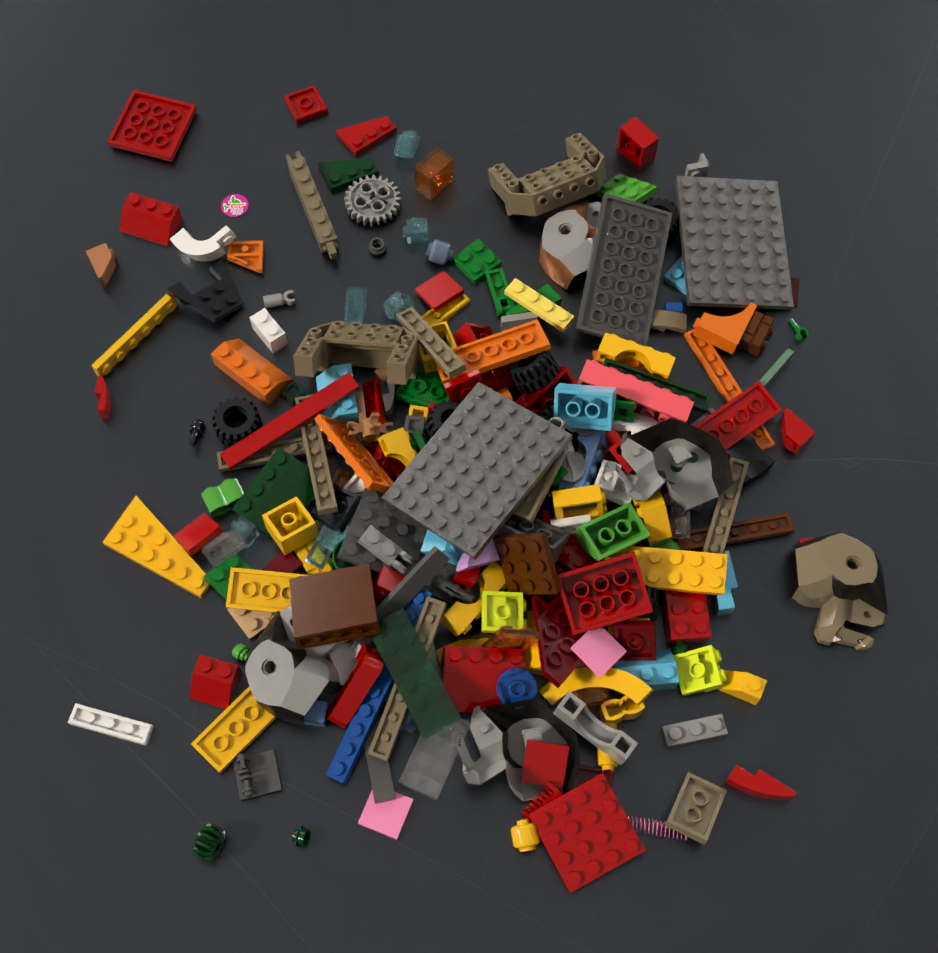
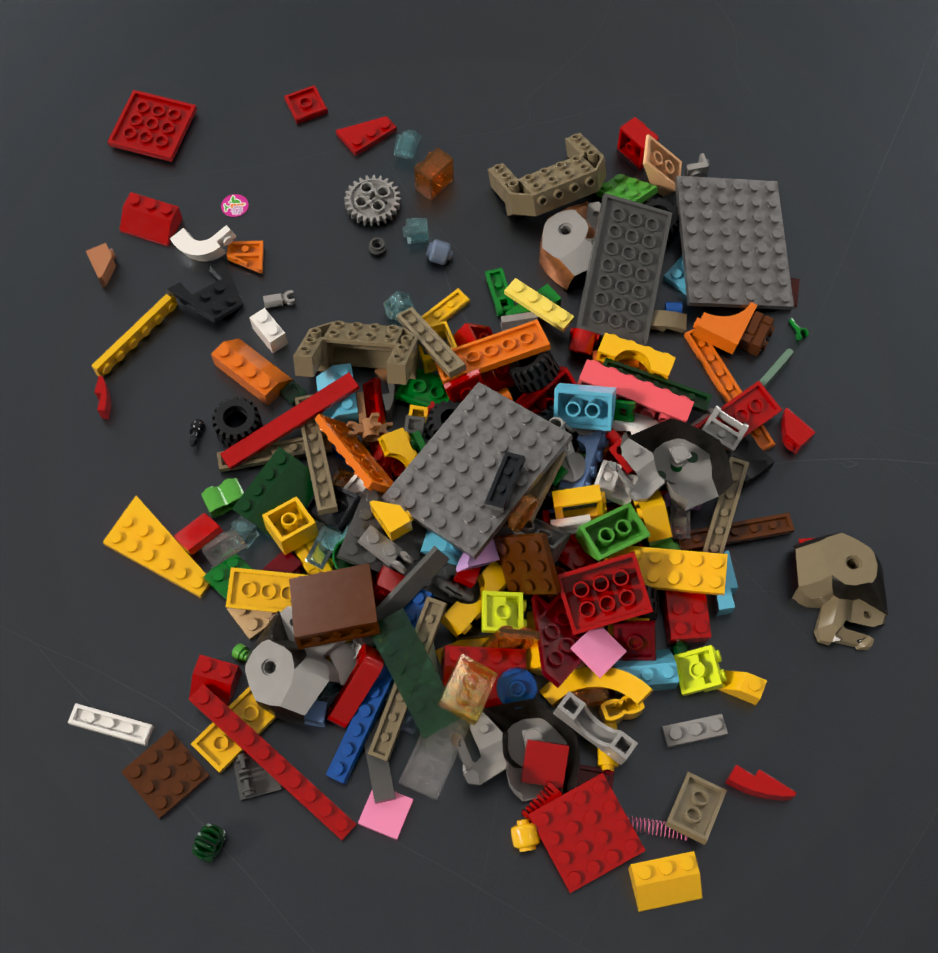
(165, 774): none -> reddish brown plate
(272, 762): none -> red plate
(301, 837): dark green plate -> none
(313, 205): dark tan hinge -> none
(343, 173): dark green wing -> none
(355, 304): clear light blue slope -> none
(392, 518): none -> yellow slope
(439, 291): red tile -> none
(467, 689): none -> clear yellow plate
(476, 260): green plate -> none
(504, 481): none -> black plate
(526, 508): none -> clear orange plate
(582, 341): none -> red piece
(661, 166): none -> light nougat slope
(666, 881): none -> yellow slope
(726, 435): none -> light grey plate

